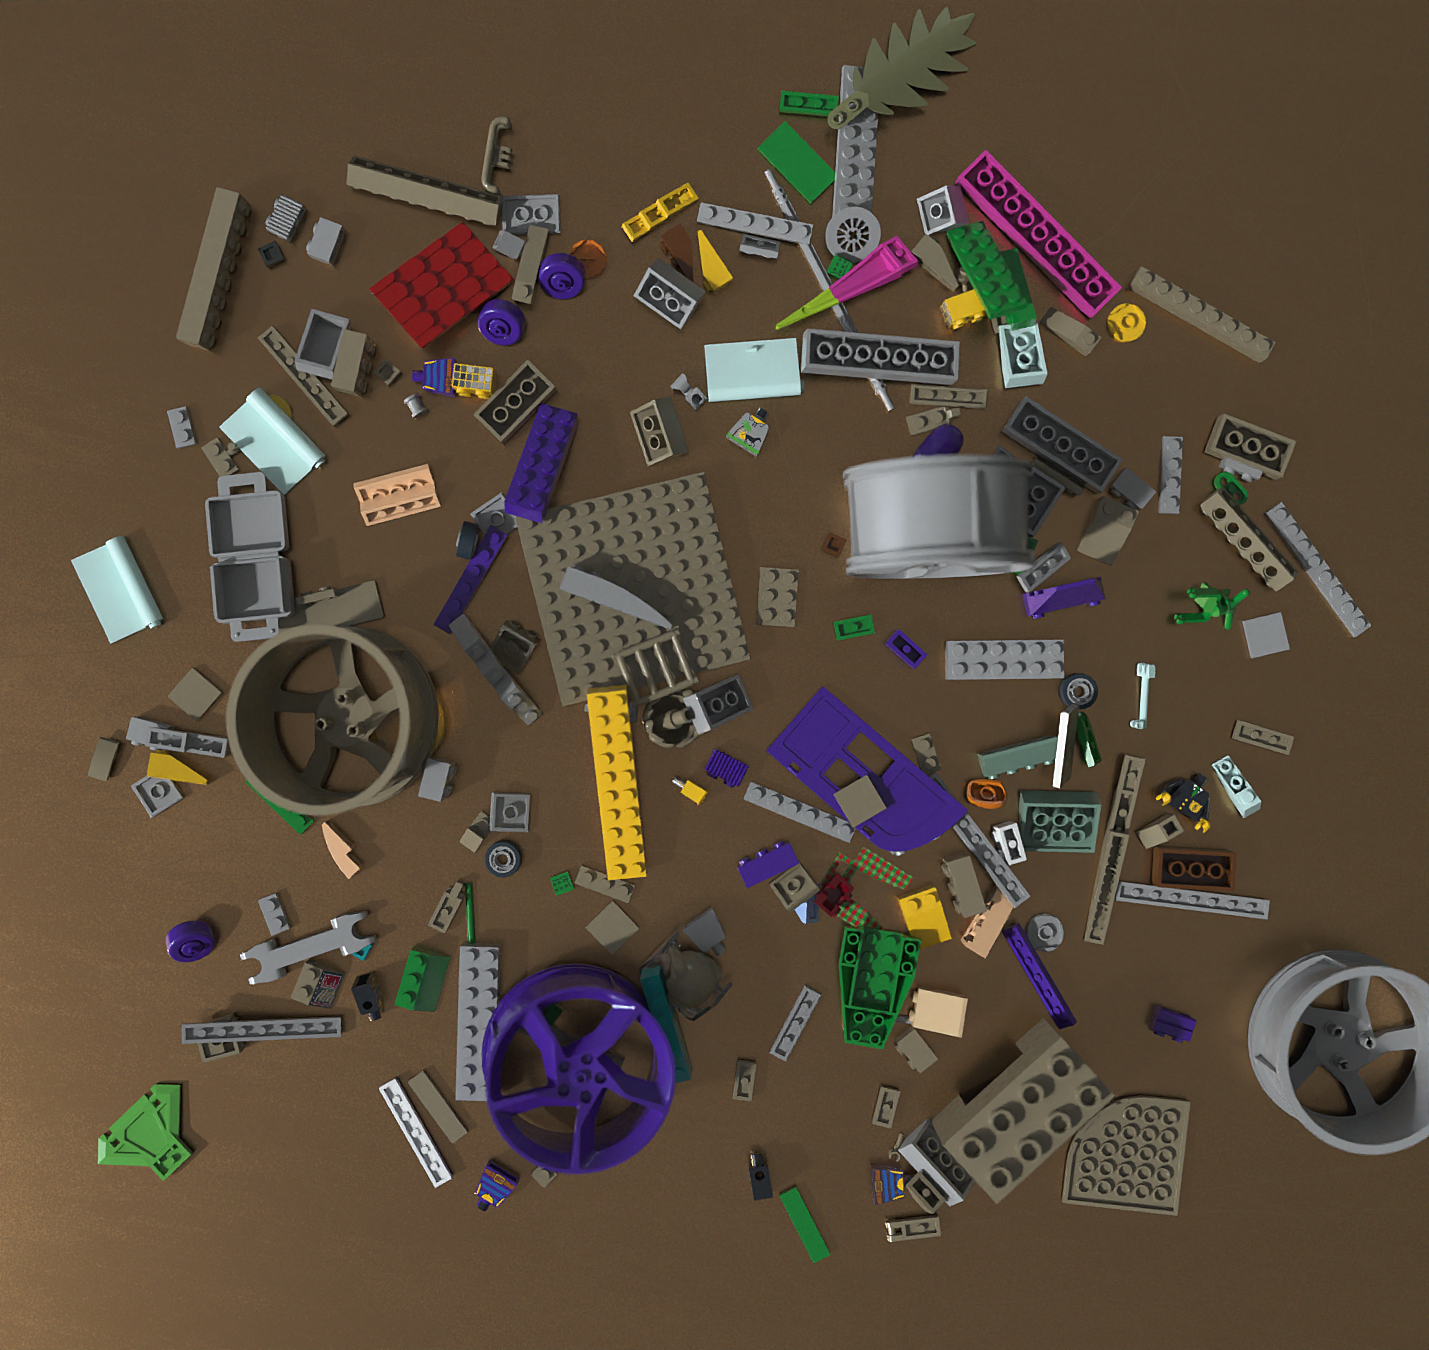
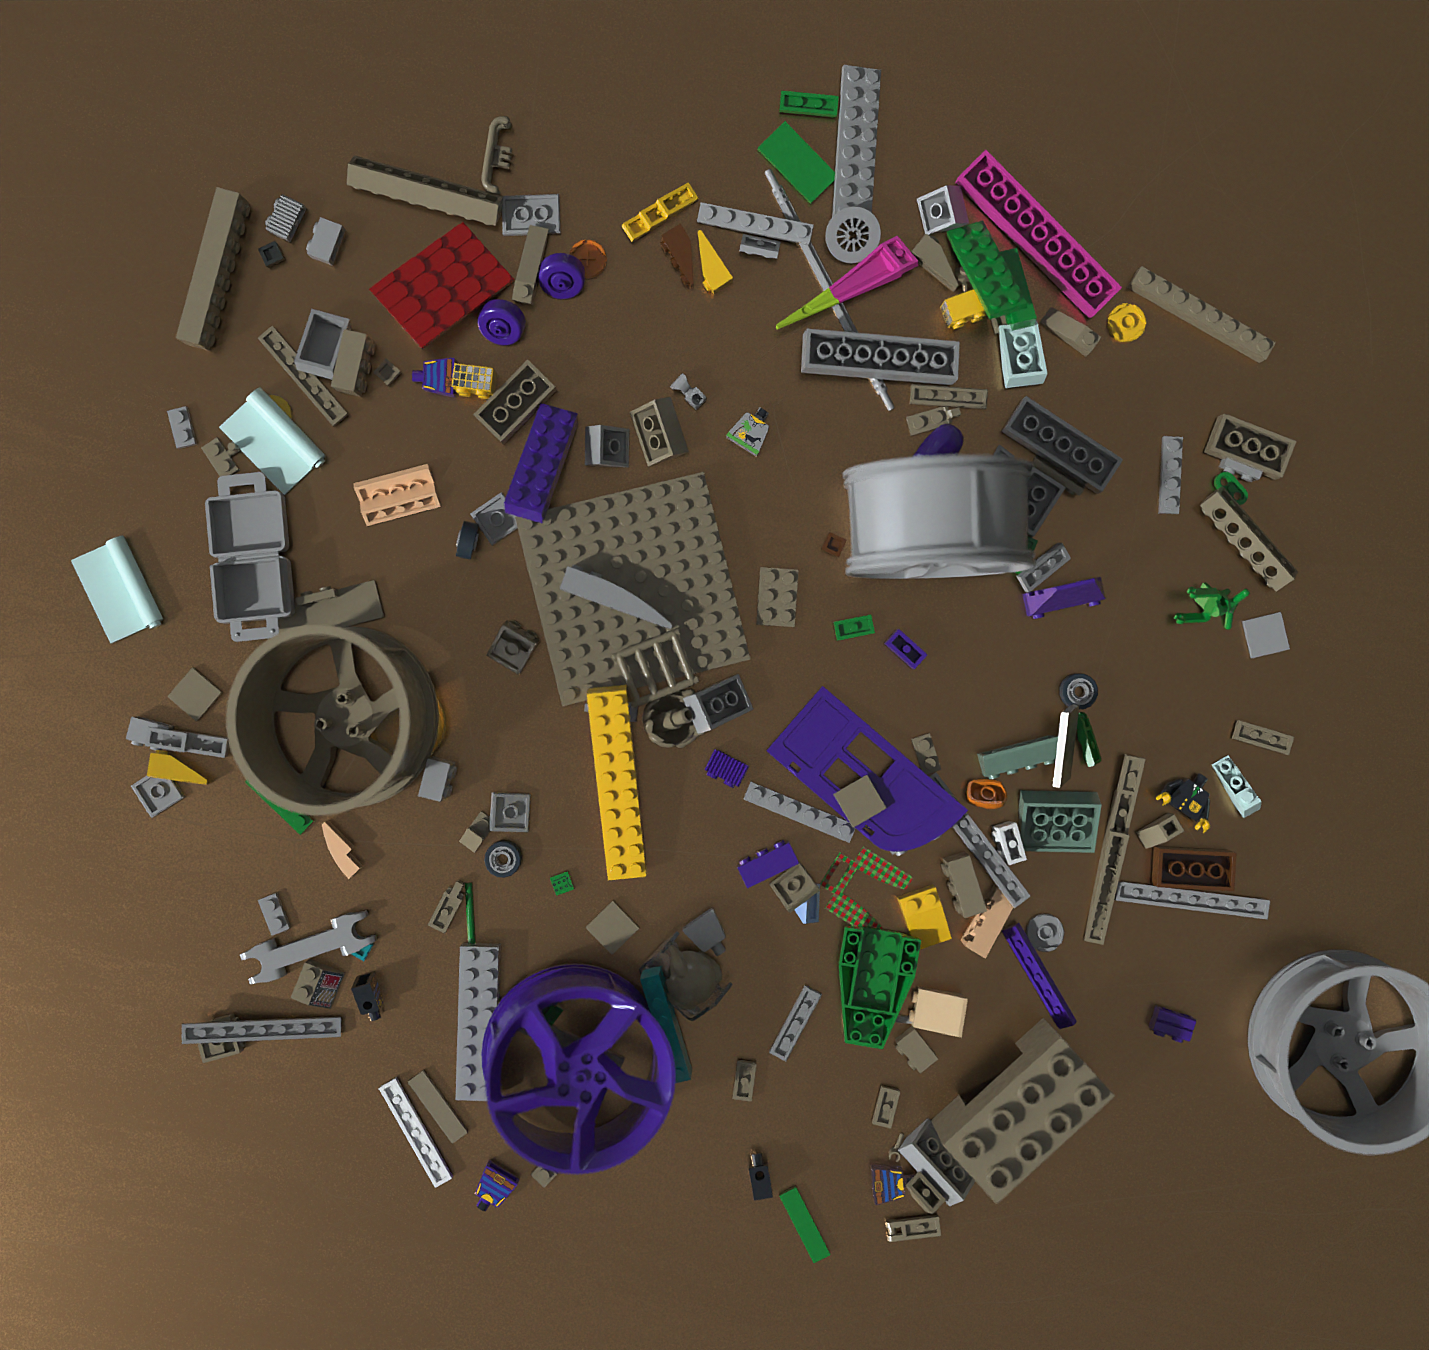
(103, 759): dark tan slope -> none
(148, 1134): bright green plate -> none
(190, 941): dark purple wheel -> none
(415, 405): light grey bush -> none
(422, 980): green slope -> none
(471, 578): dark purple plate -> none
(493, 670): light grey arch -> none
(509, 244): light grey brick -> none
(599, 882): dark tan plate -> none
(606, 446): none -> light grey slope
(669, 293): light grey brick -> none
(692, 790): yellow piece -> none
(753, 370): light aqua door -> none
(833, 894): dark red cylinder -> none
(839, 266): green tile -> none
(887, 80): olive plant -> none
(1004, 659): light grey brick -> none
(1107, 530): dark tan slope -> none
(1130, 1156): dark tan plate -> none
(1131, 489): light grey brick -> none
(1146, 671): light aqua hinge -> none
(1317, 569): light grey plate -> none

